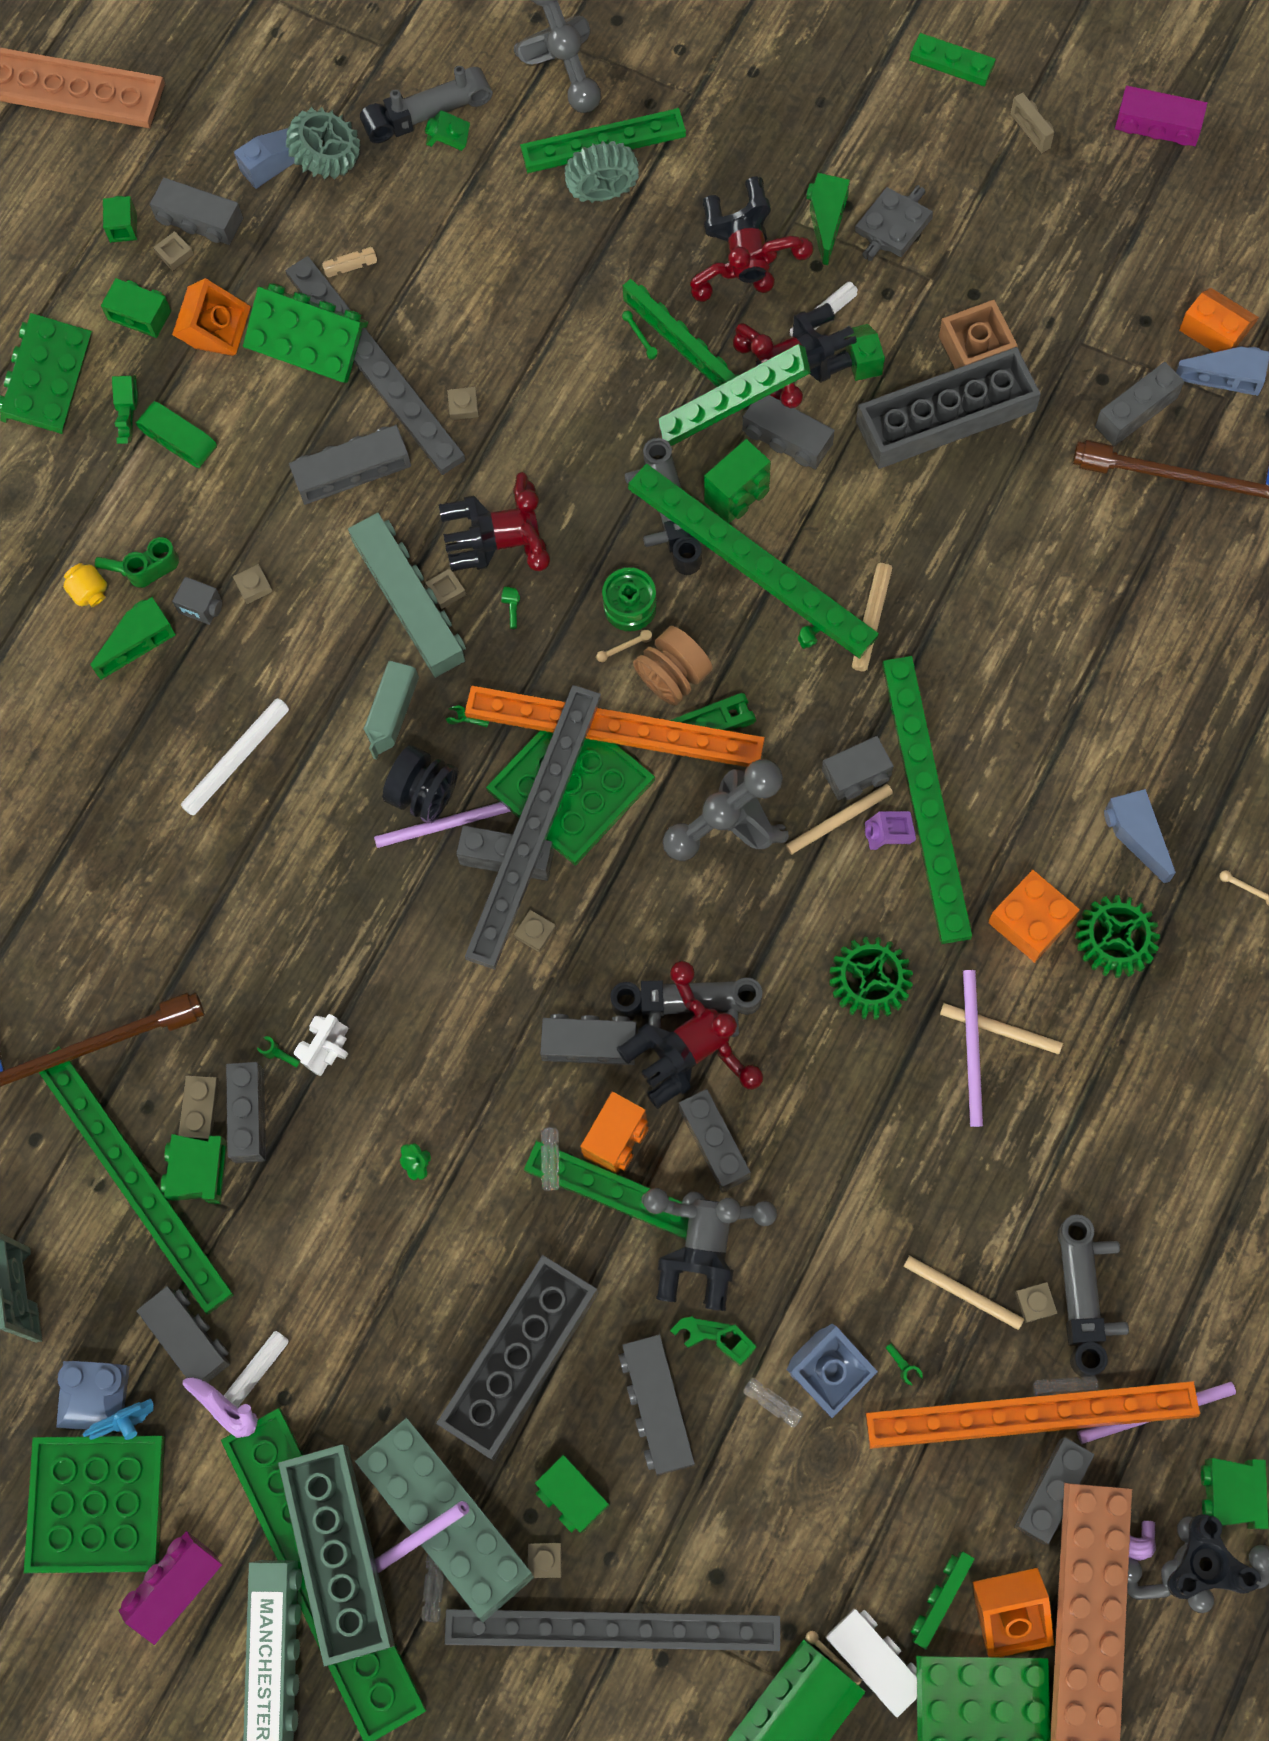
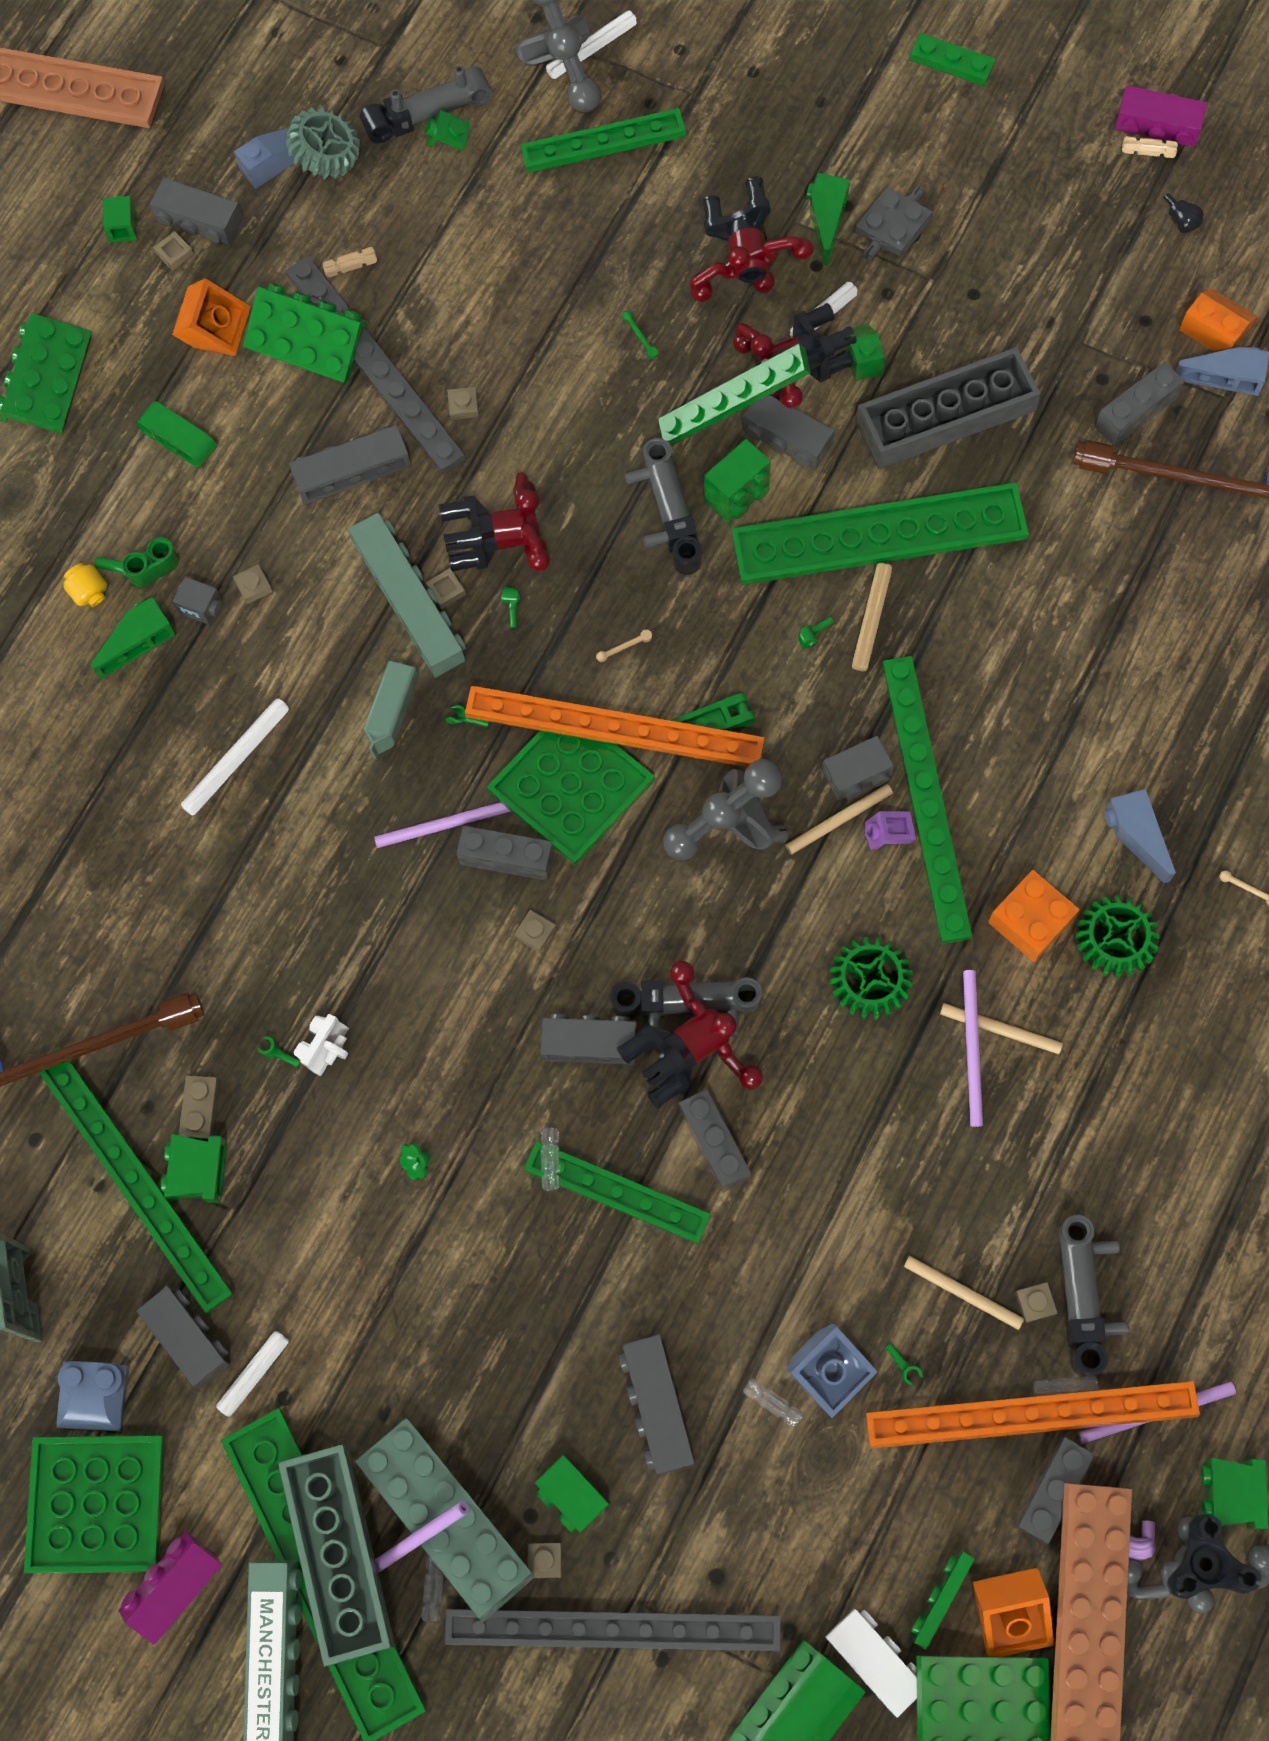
(121, 1421): dark azure piece -> none
(125, 401): green piece -> none
(136, 307): green brick -> none
(237, 1421): lavender piece -> none
(246, 1112): dark grey brick -> none
(420, 784): black wheel -> none
(518, 1358): dark grey brick -> none
(533, 828): dark grey plate -> none
(596, 41): none -> white axle
(601, 172): sand green gear -> none
(615, 1133): orange brick -> none
(629, 599): green wheel -> none
(672, 665): medium nougat wheel -> none
(676, 334): green plate -> none
(705, 1241): wheel -> none
(710, 1330): green piece -> none
(753, 561): green plate -> none
(812, 1638): tan hinge -> none
(879, 533): none -> green plate
(975, 334): medium nougat brick -> none
(1032, 123): dark tan plate -> none
(1149, 147): none -> tan axle
(1185, 214): none -> black piece

